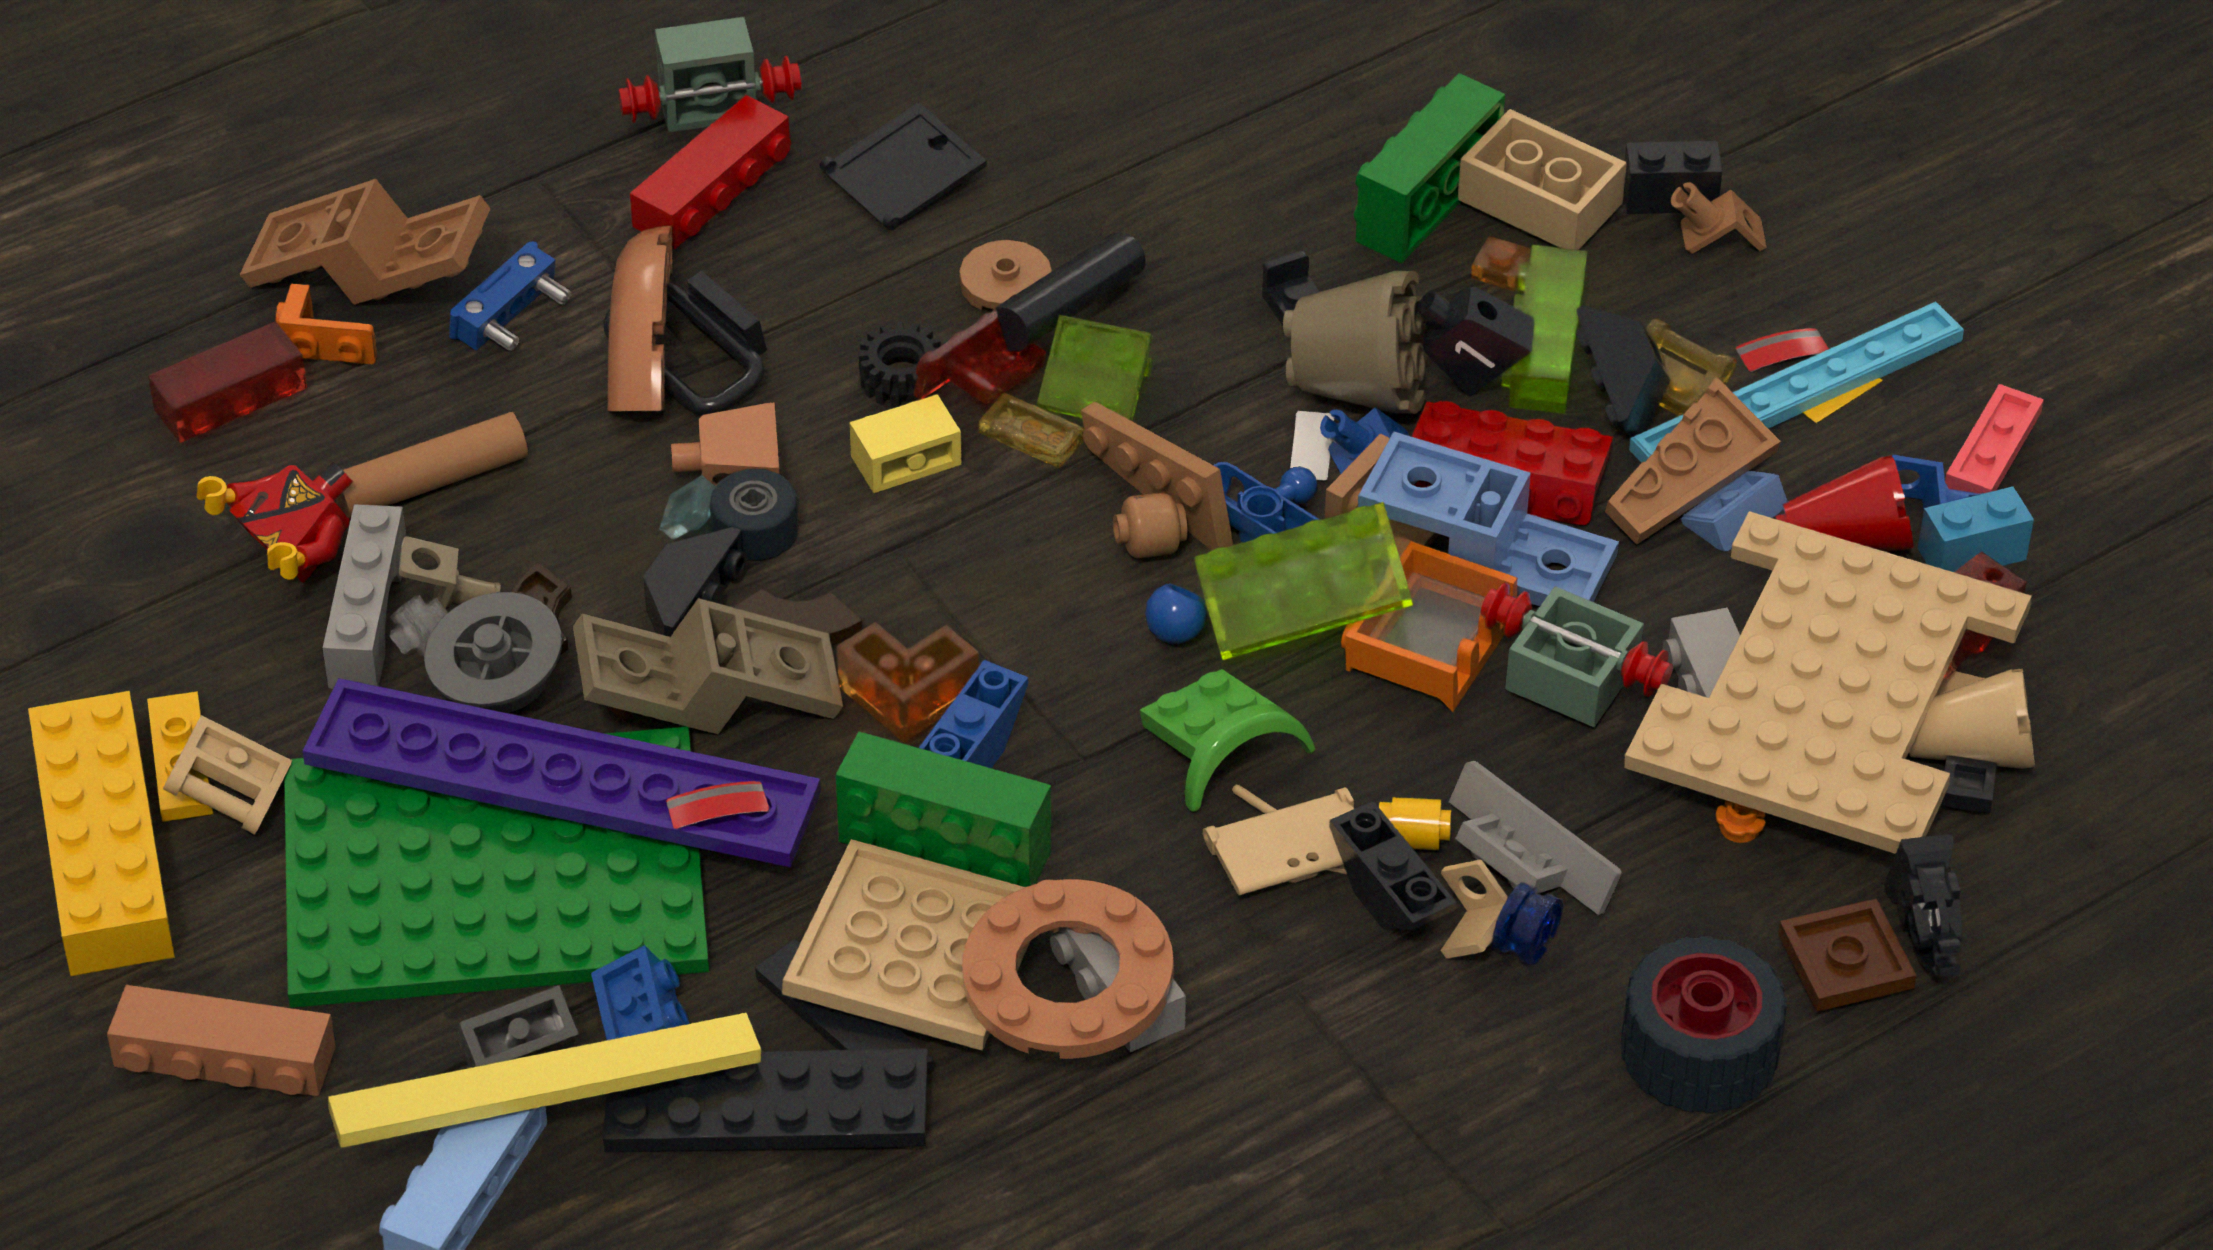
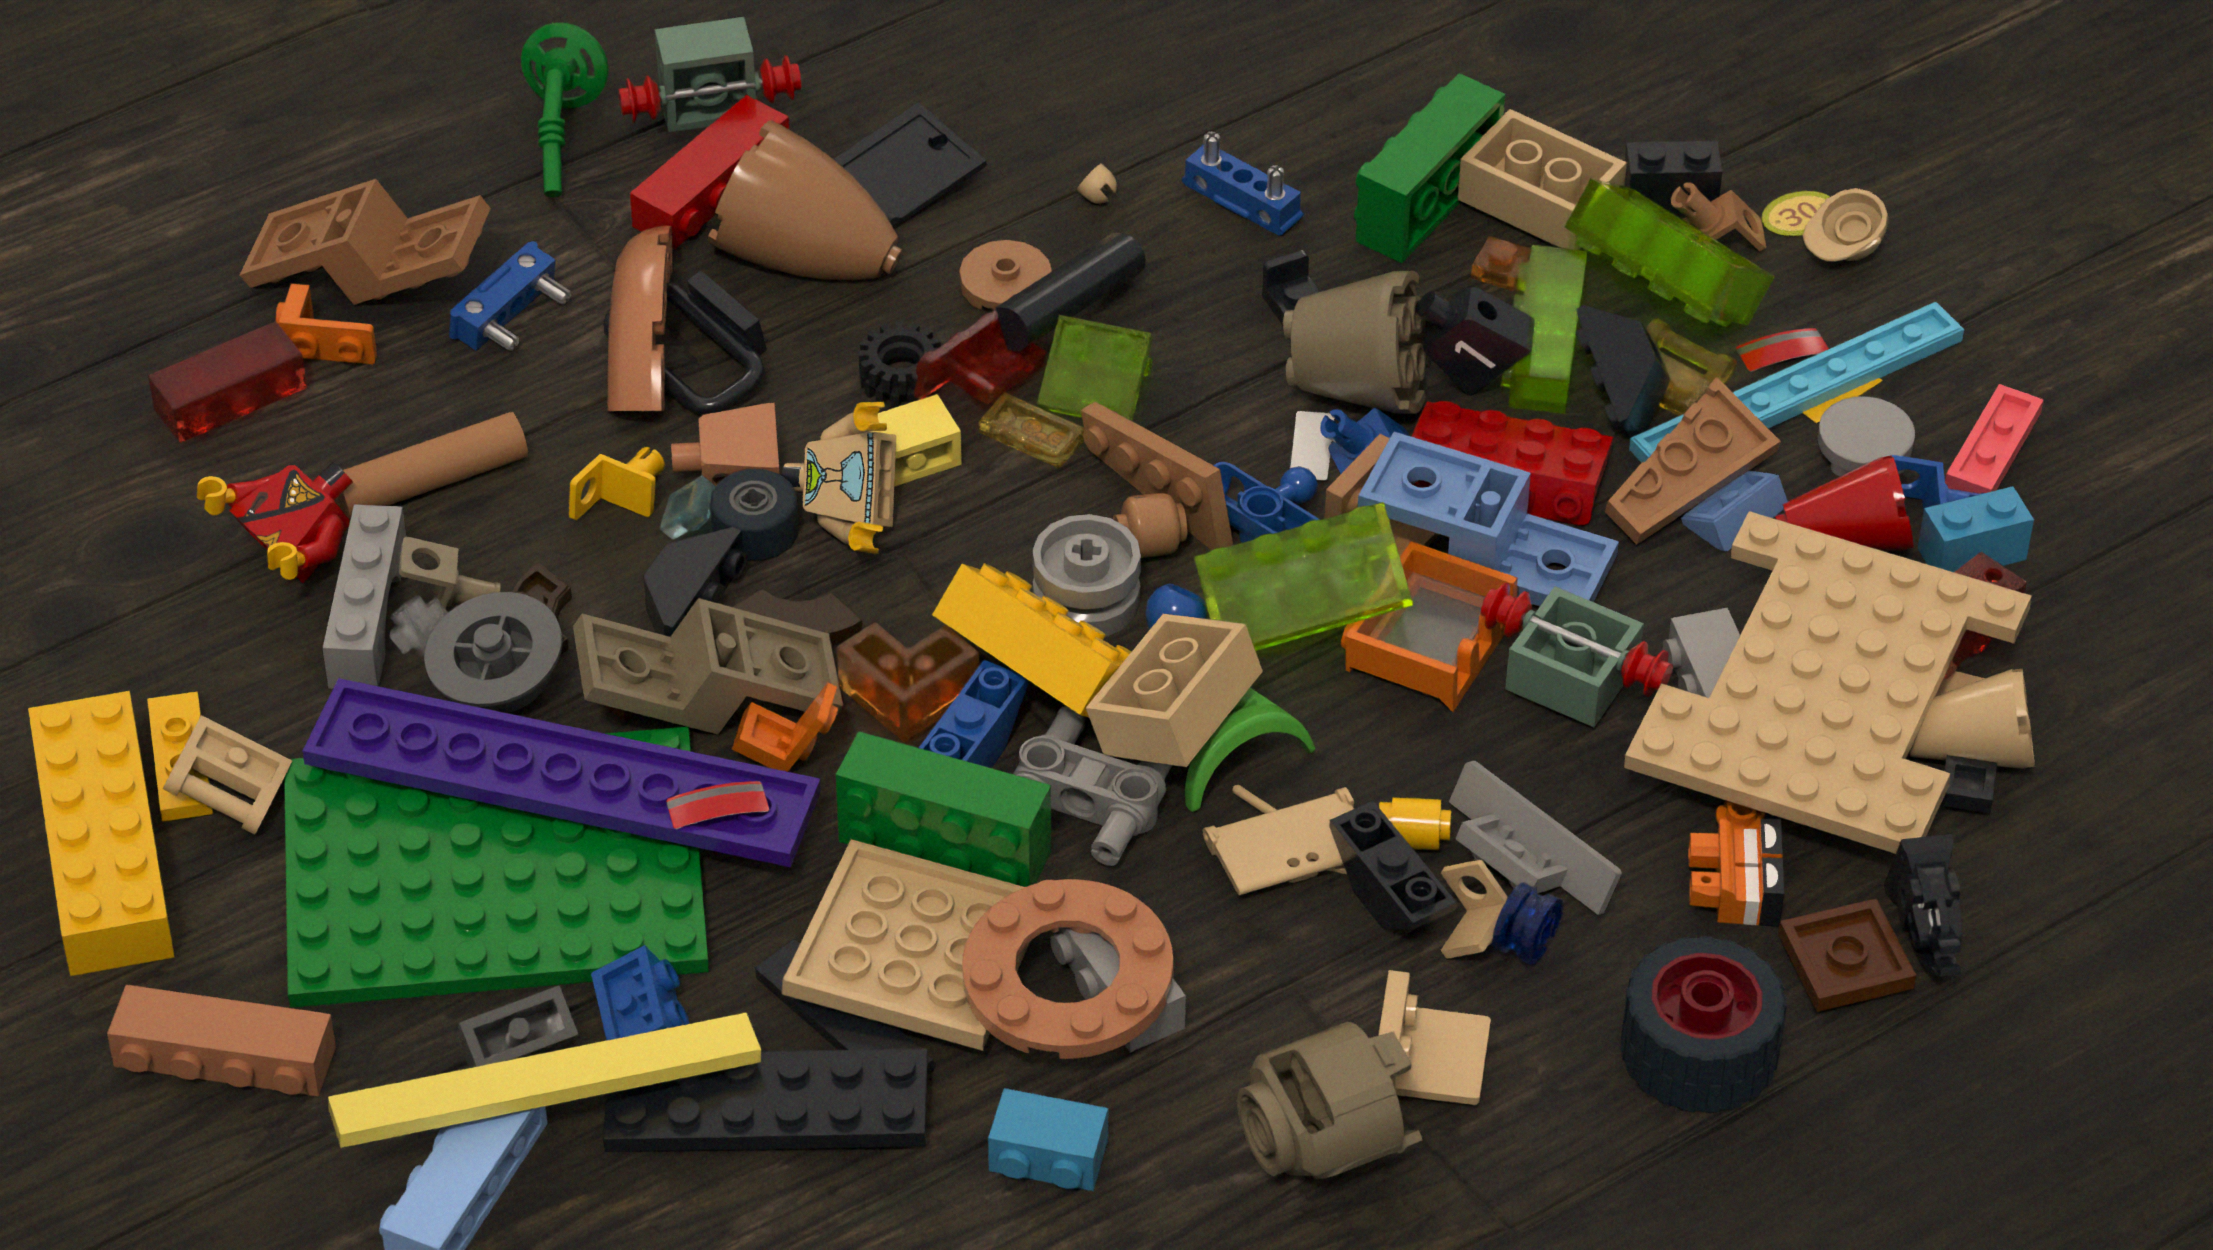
(558, 77): none -> green dish
(619, 483): none -> yellow bracket
(779, 741): none -> orange bracket
(802, 213): none -> medium nougat cylinder
(849, 477): none -> tan torso
(1030, 634): none -> yellow brick
(1048, 1139): none -> dark azure brick
(1090, 570): none -> light grey wheel
(1094, 785): none -> light grey piece
(1096, 182): none -> tan hinge
(1174, 689): none -> tan brick
(1242, 187): none -> blue piece
(1325, 1103): none -> dark tan piece
(1442, 1046): none -> tan bracket
(1668, 253): none -> clear neon green brick
(1747, 874): none -> orange hips
(1792, 212): none -> clear yellow sticker
(1847, 226): none -> tan hat
(1863, 431): none -> light grey tile

